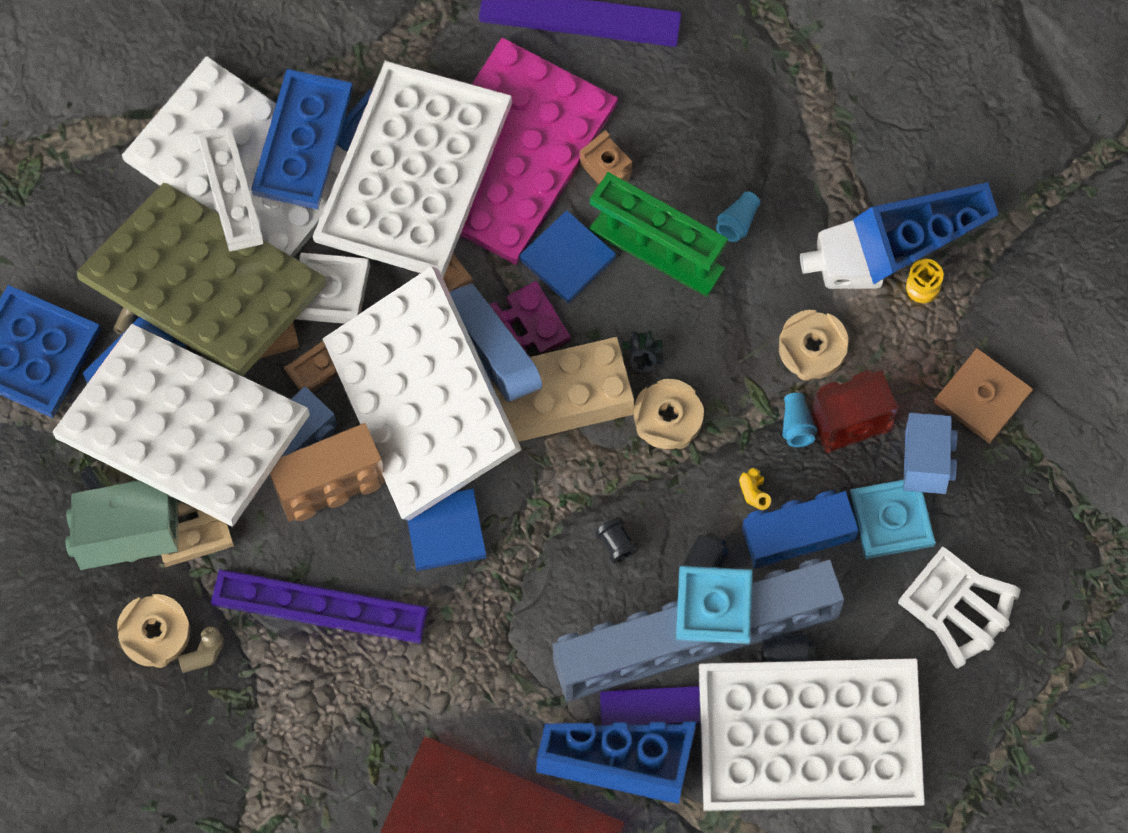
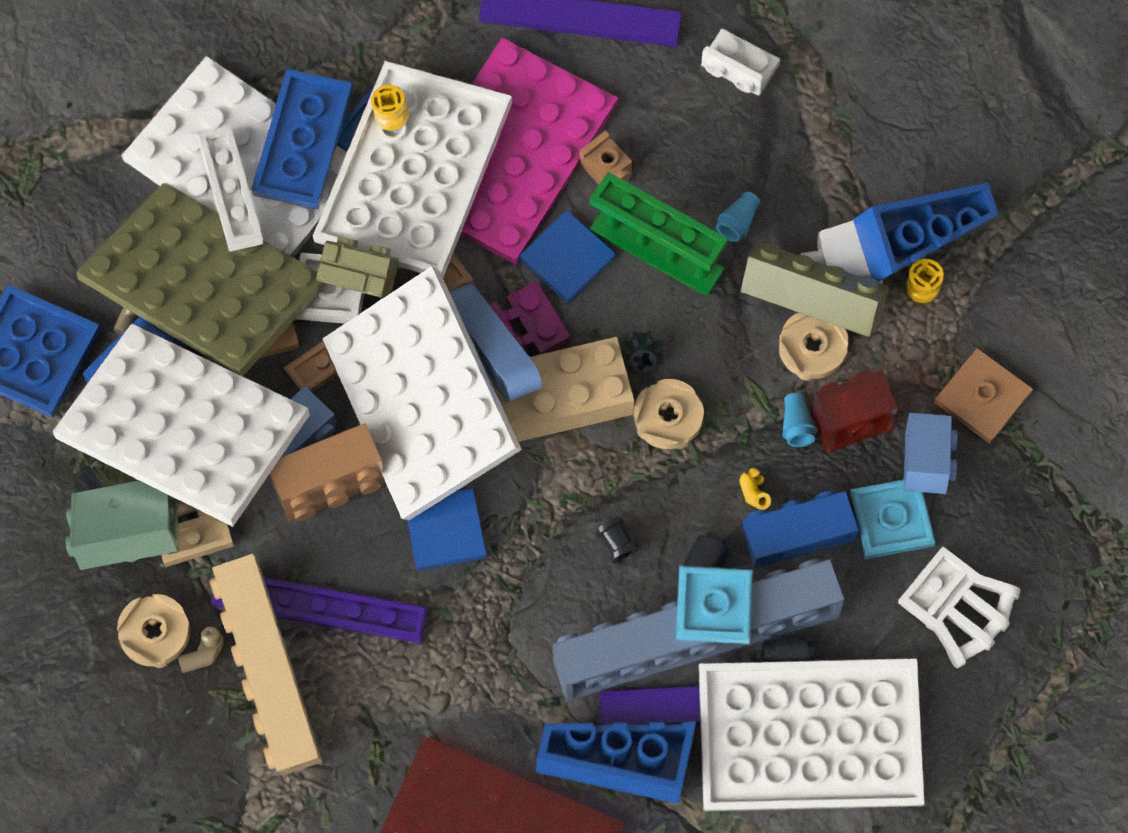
(266, 665): none -> tan brick
(357, 268): none -> brick
(390, 107): none -> yellow wheel
(739, 62): none -> white bracket
(814, 288): none -> brick

